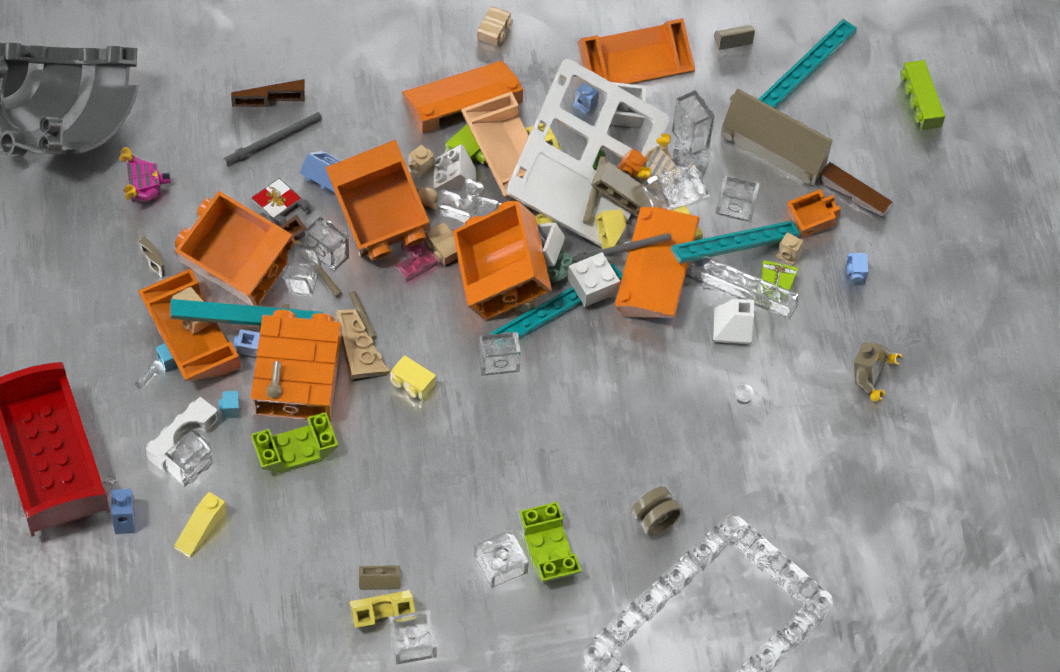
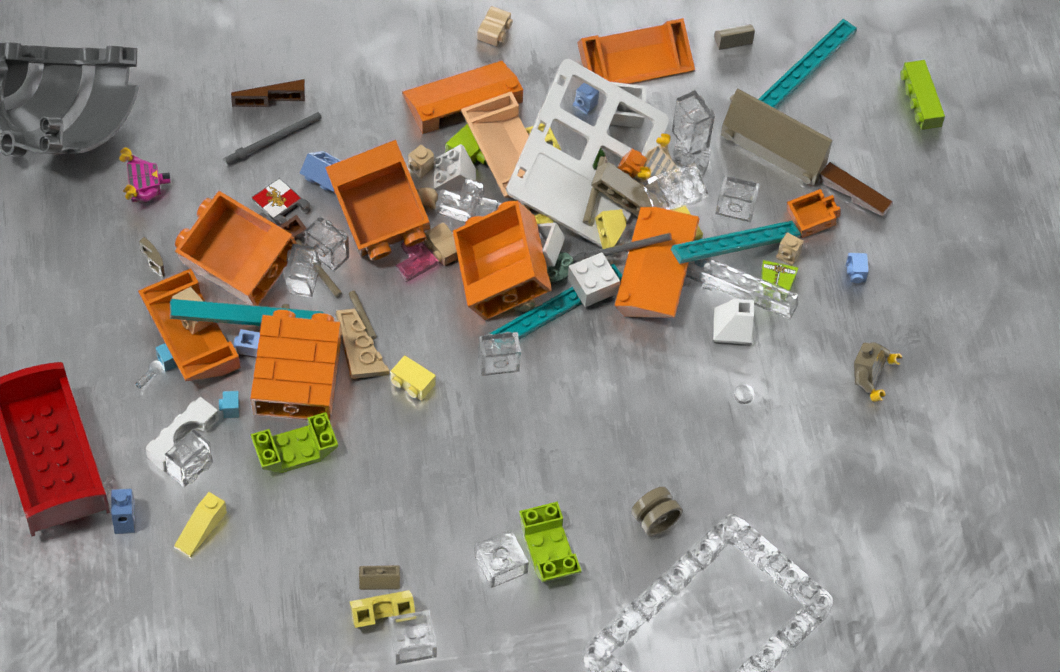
(274, 389): dark tan bar -> none

